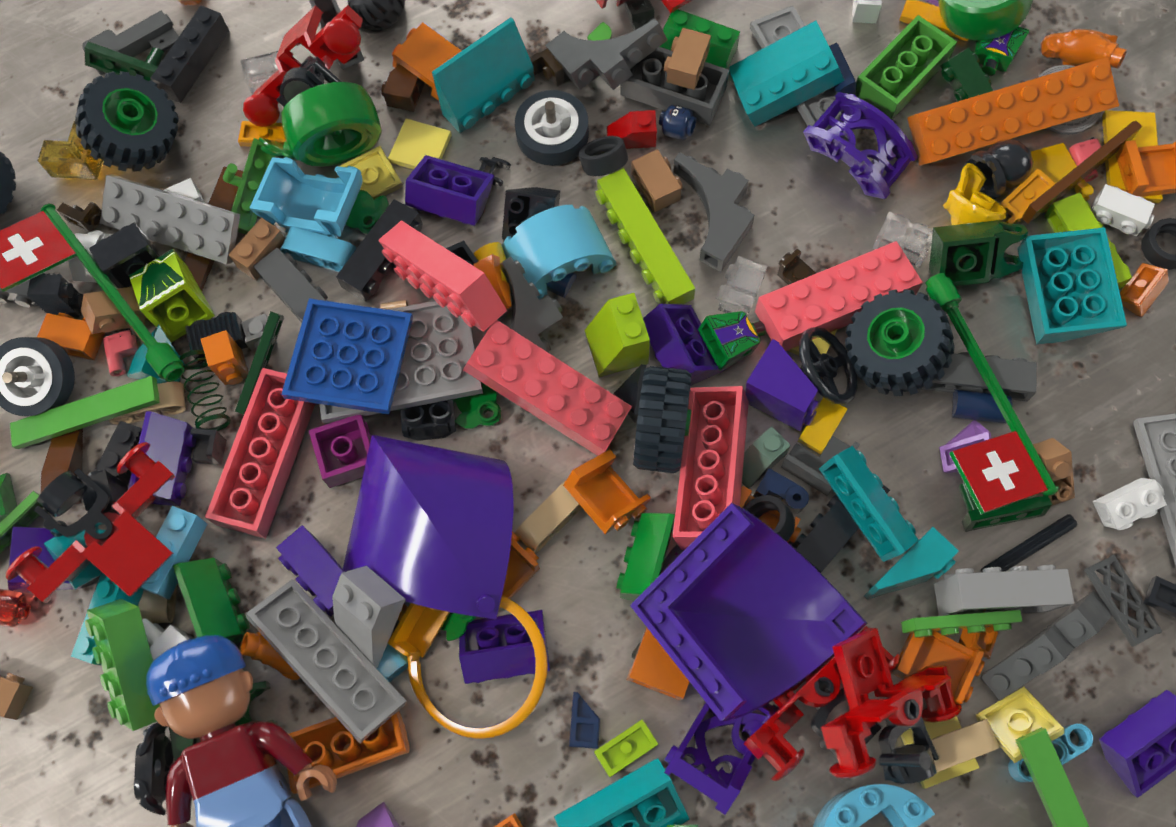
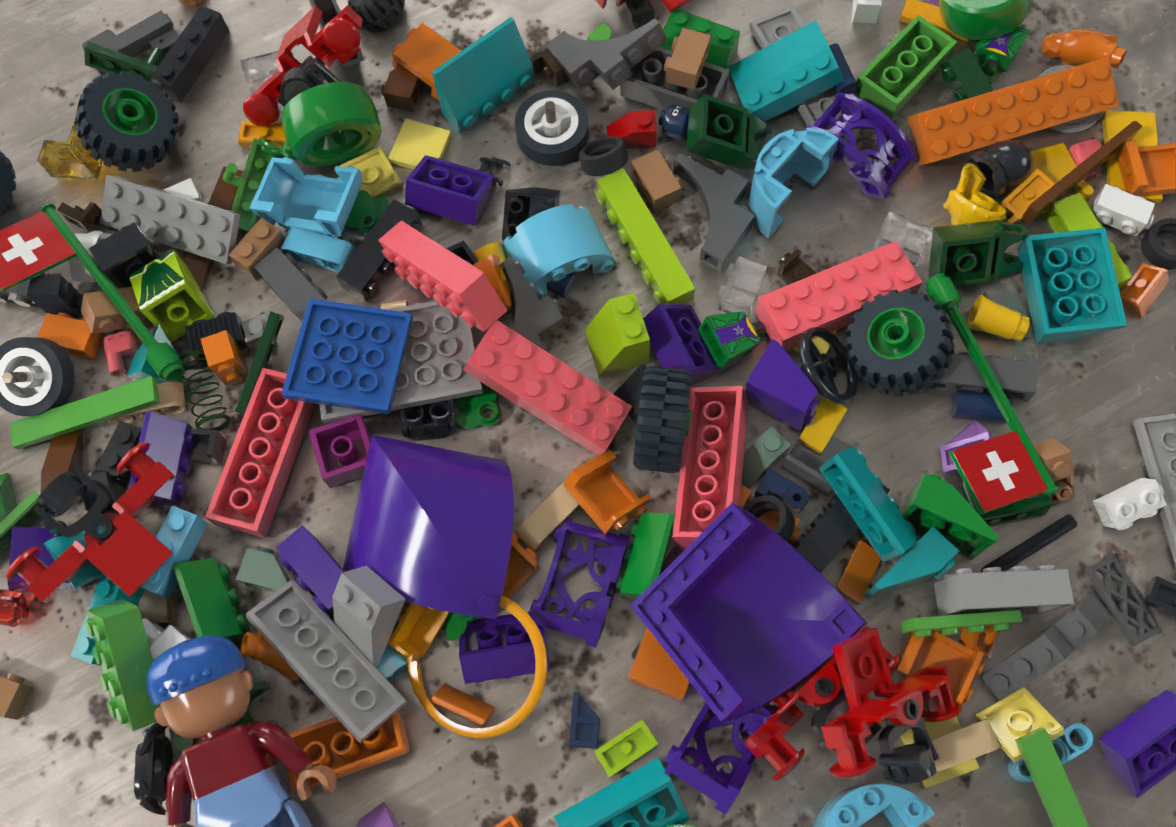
(262, 570): none -> sand green slope
(463, 704): none -> orange slope
(593, 620): none -> dark purple fence
(724, 132): none -> dark green brick
(789, 153): none -> medium azure cylinder
(858, 572): none -> orange slope
(944, 508): none -> green slope
(997, 319): none -> yellow plant

